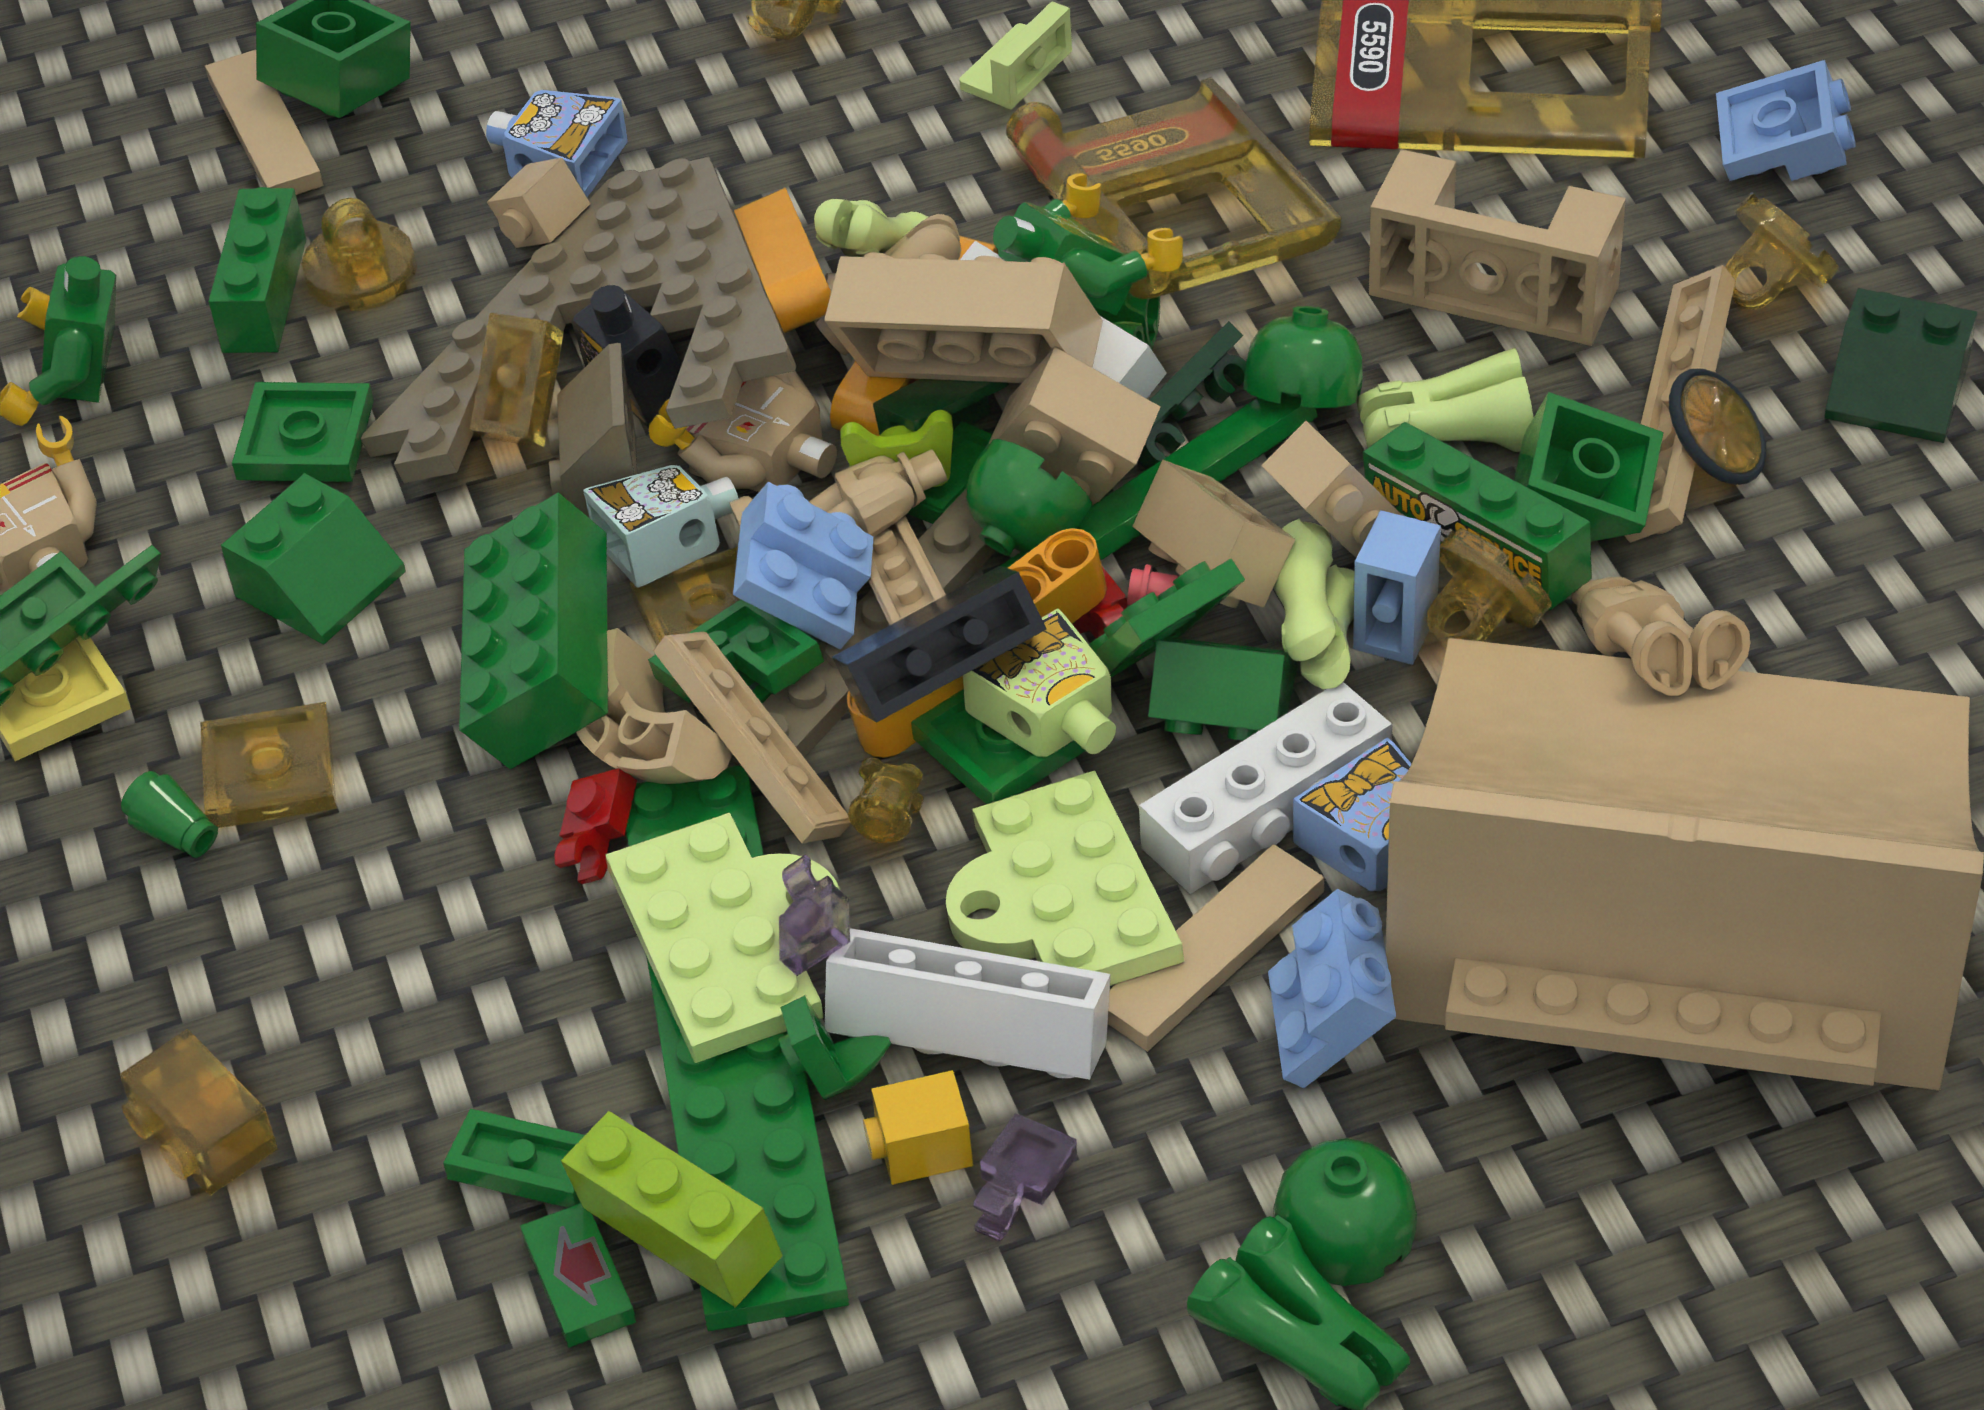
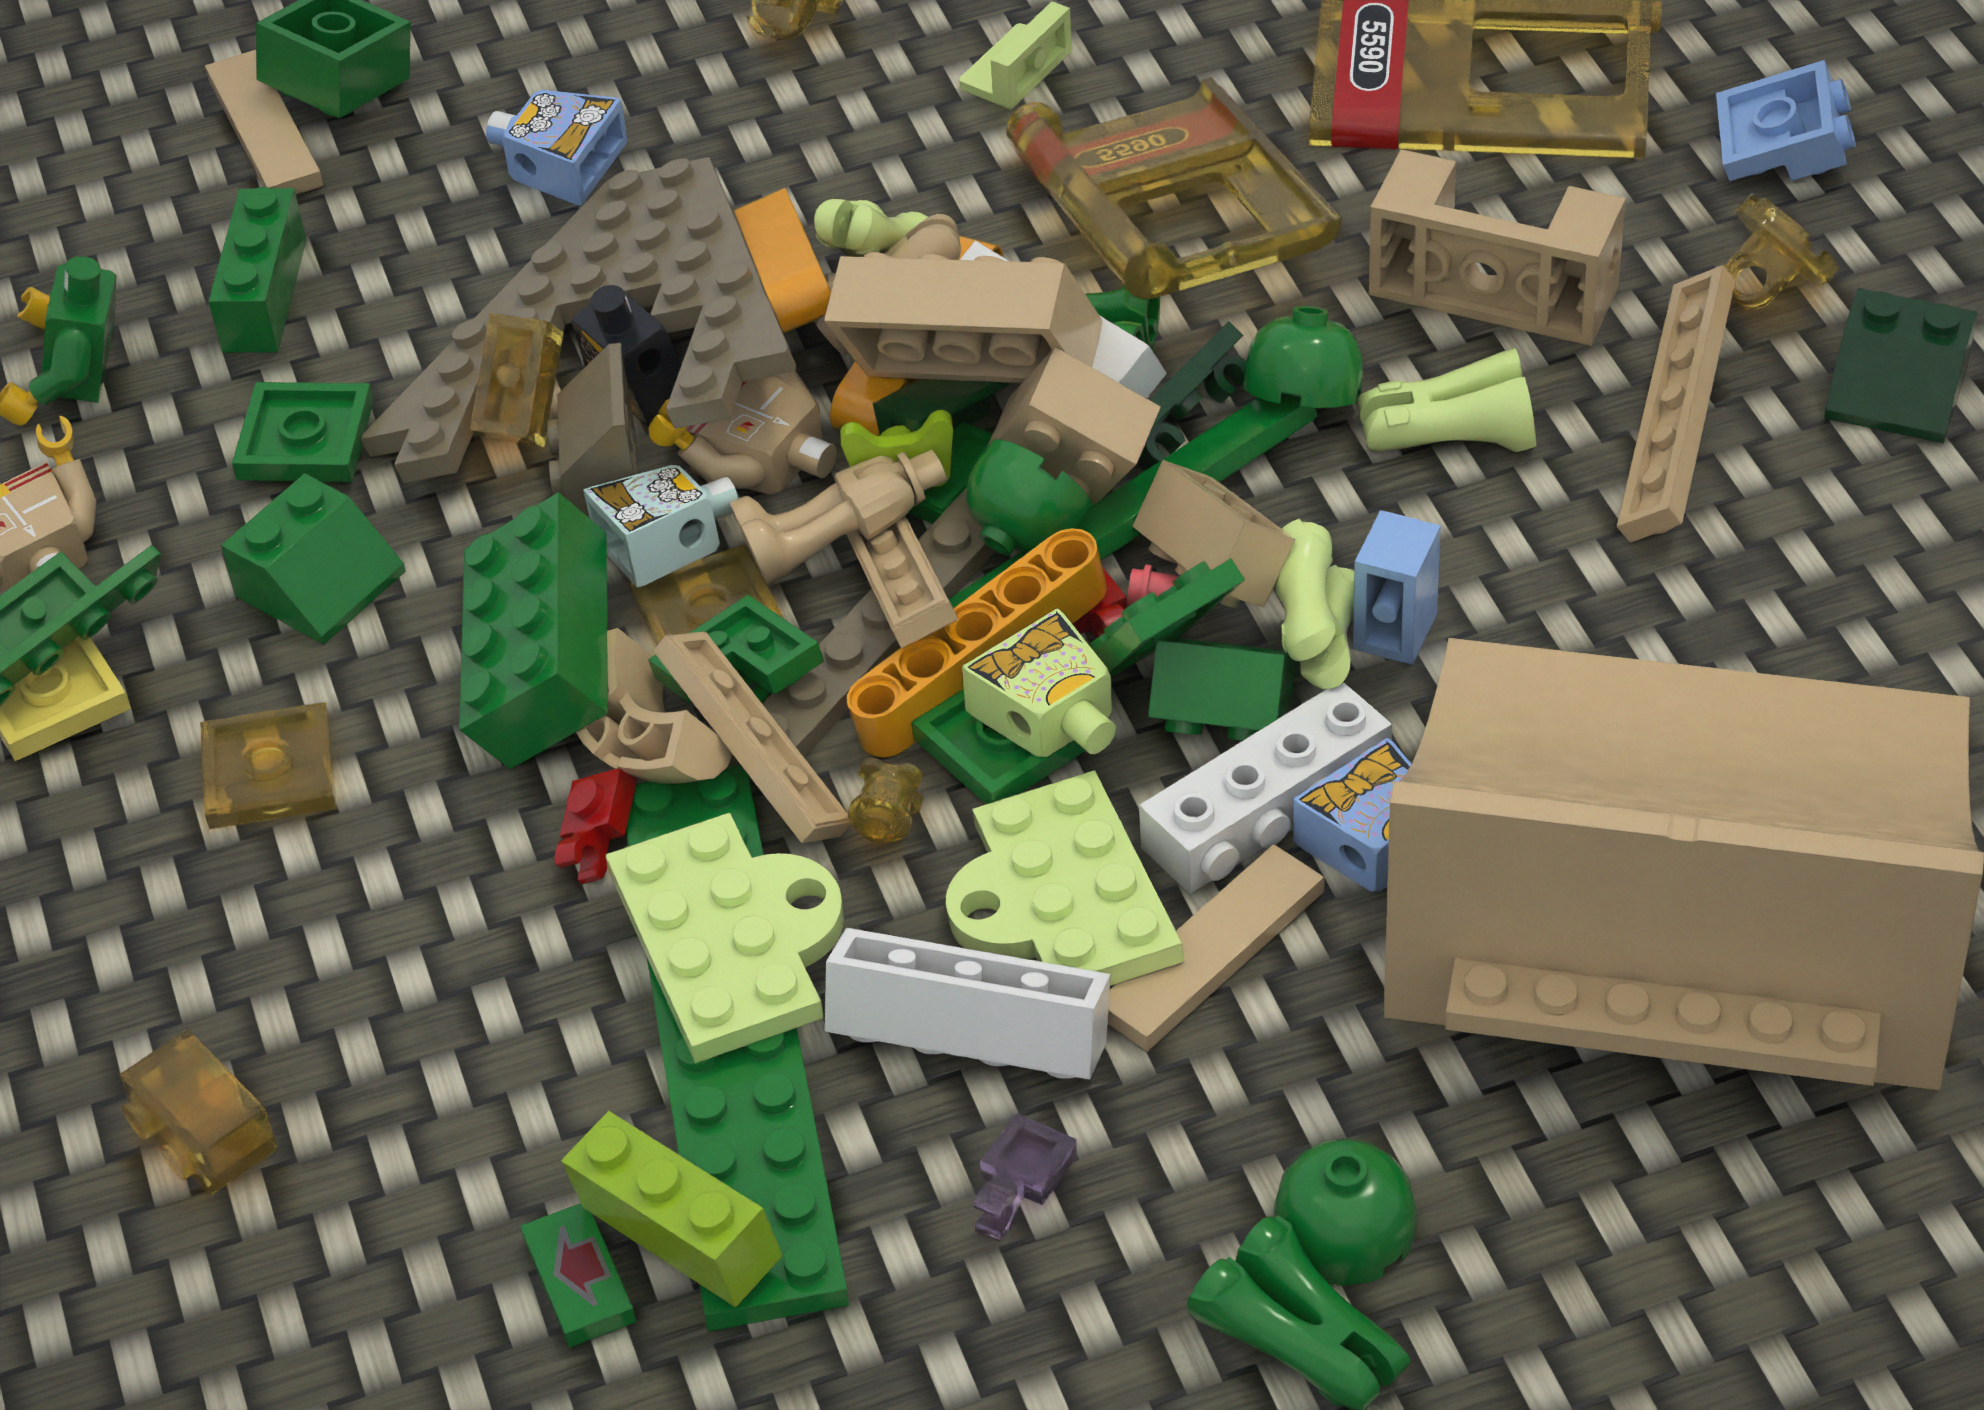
(167, 813): green cone -> none
(357, 260): clear yellow tile -> none
(513, 1158): green plate -> none
(538, 203): tan brick -> none
(802, 563): light blue plate -> none
(815, 921): plate -> none
(829, 1065): green plate -> none
(919, 1128): yellow brick -> none
(939, 643): black brick -> none
(1095, 262): green torso -> none
(1327, 486): tan brick -> none
(1330, 987): light blue plate -> none
(1455, 491): green brick -> none
(1483, 586): clear yellow tile -> none
(1591, 464): green slope -> none
(1656, 637): tan piece -> none
(1717, 426): clear yellow wheel -> none

